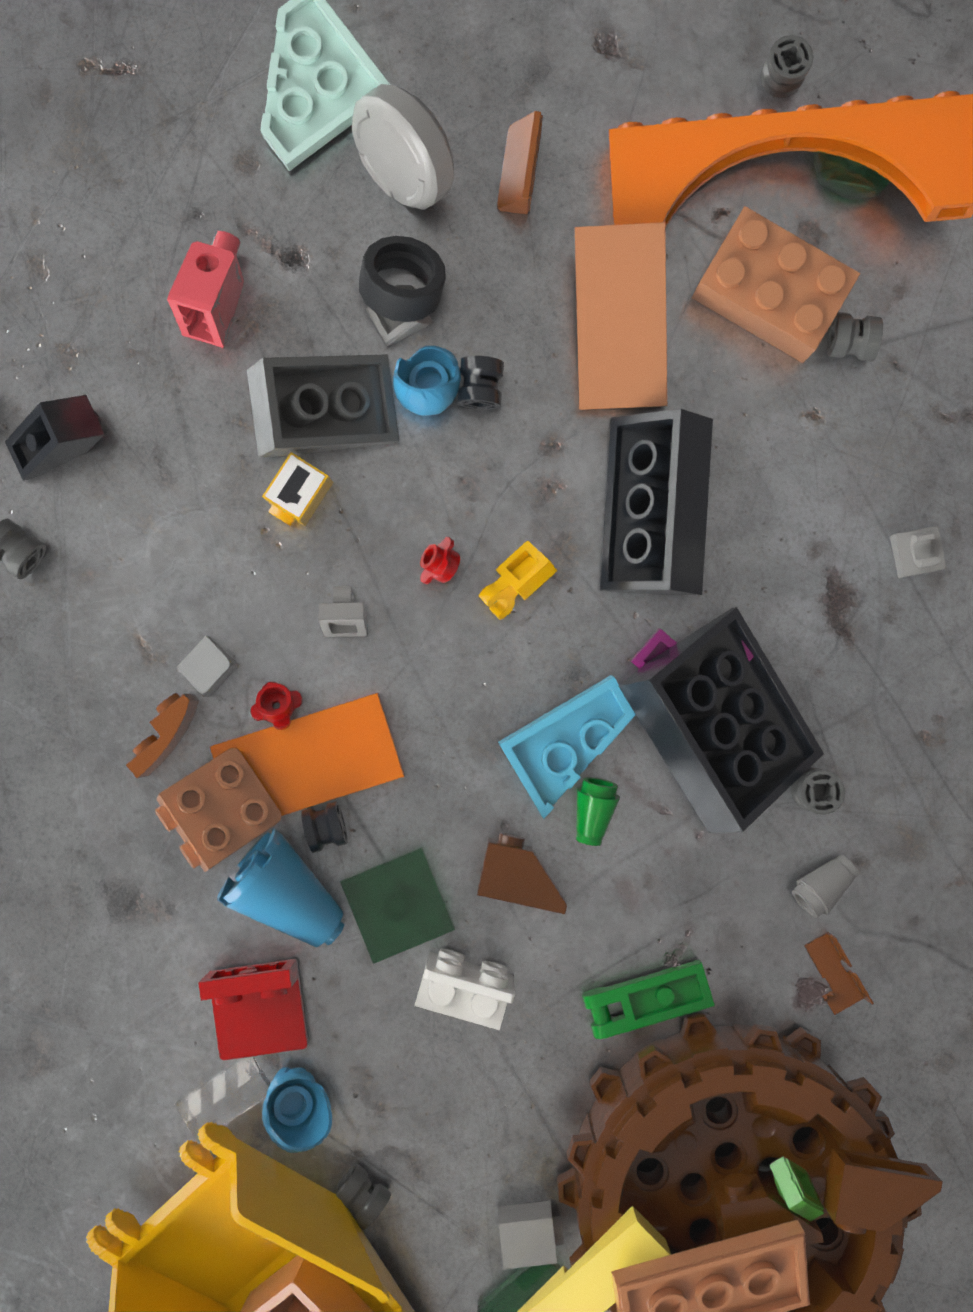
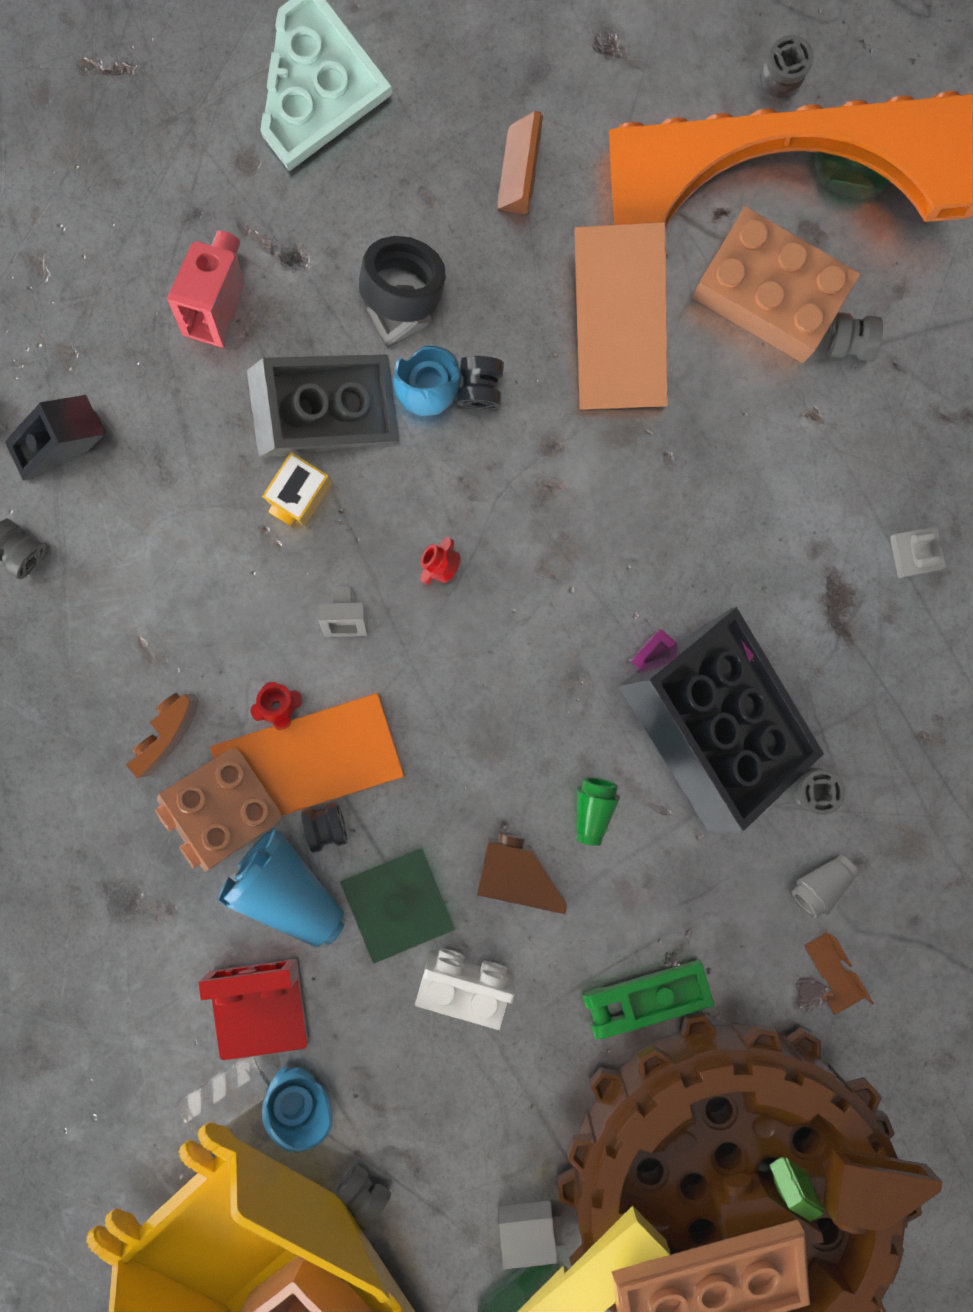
(207, 667): slope -> none
(403, 146): light grey piece -> none
(521, 575): yellow plate -> none
(564, 741): medium azure wing -> none
(656, 503): black slope -> none

